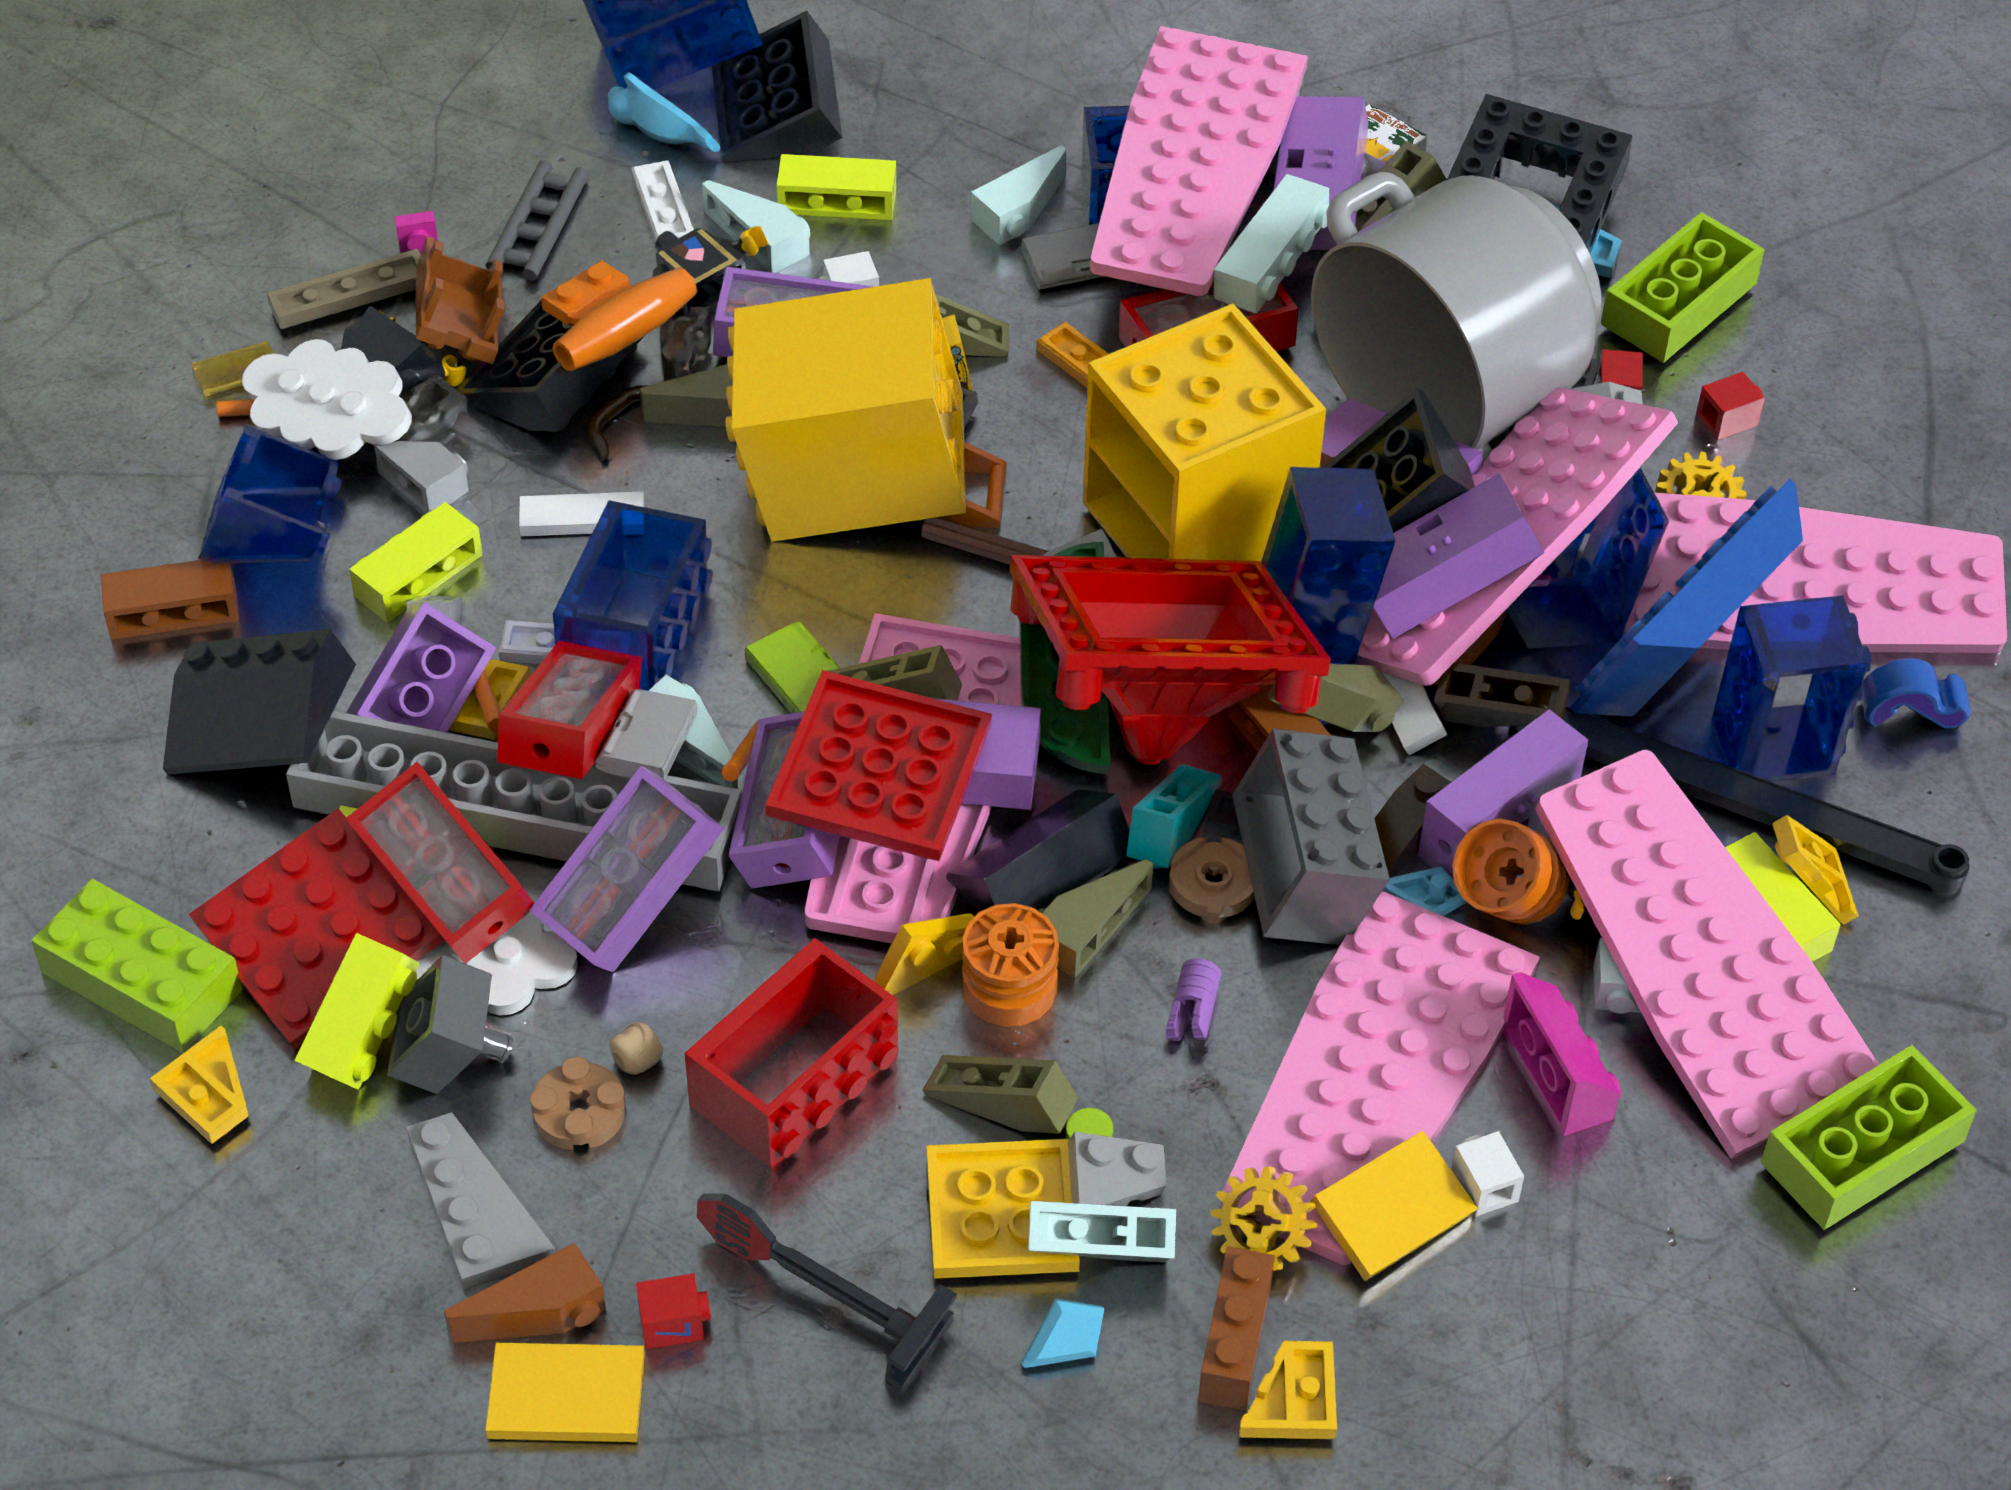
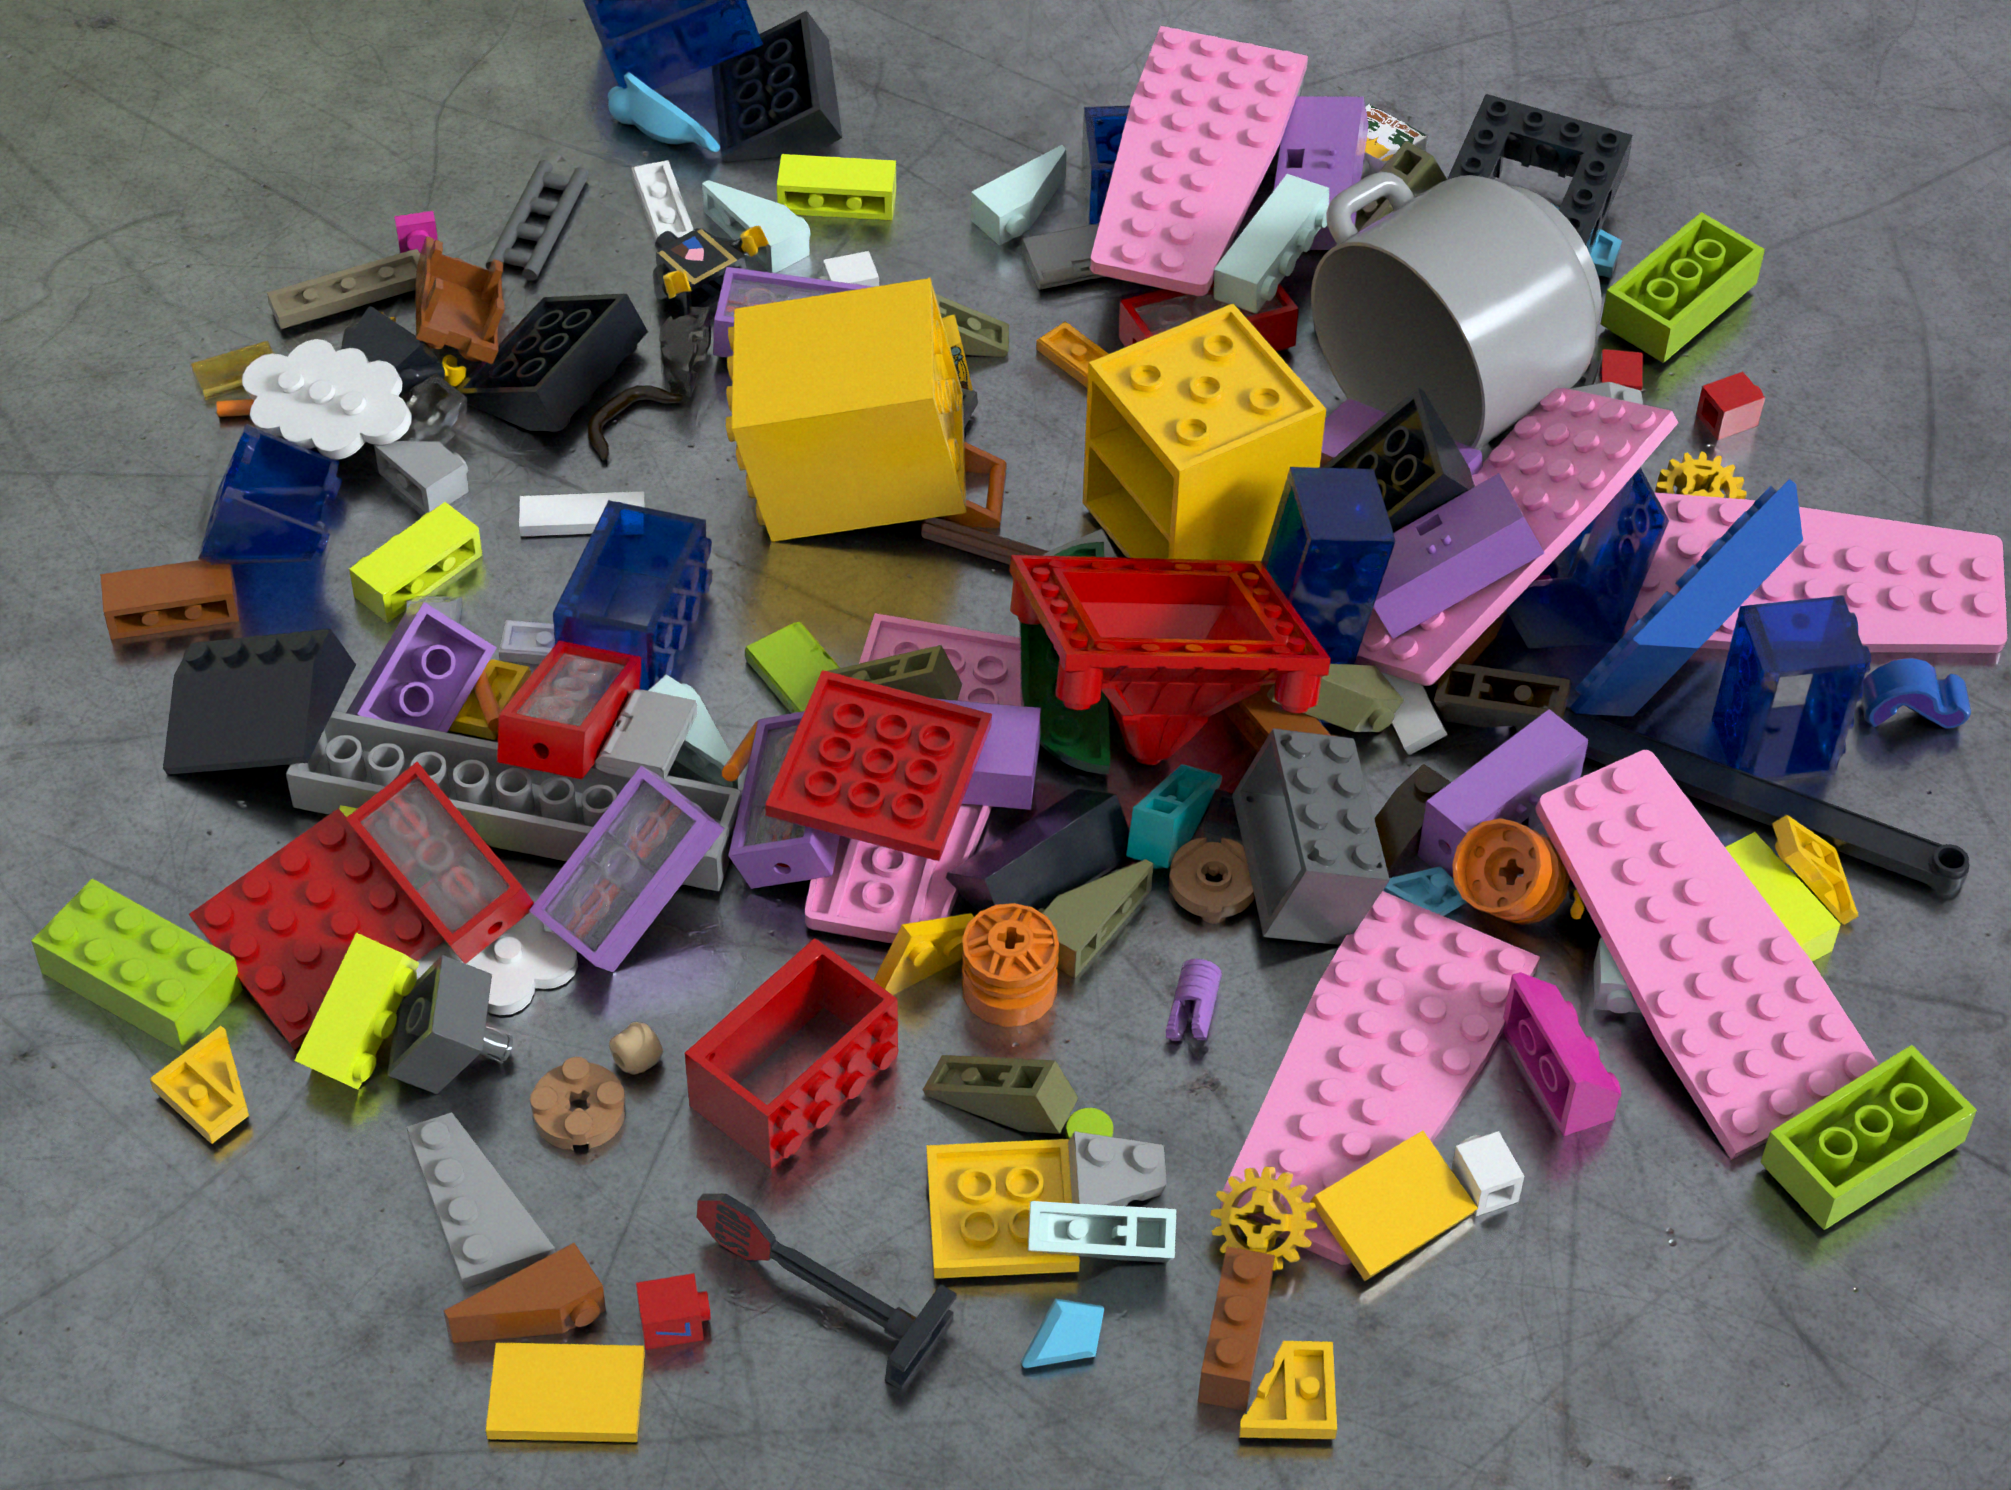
(611, 312): orange plate -> none
(689, 400): olive slope -> none

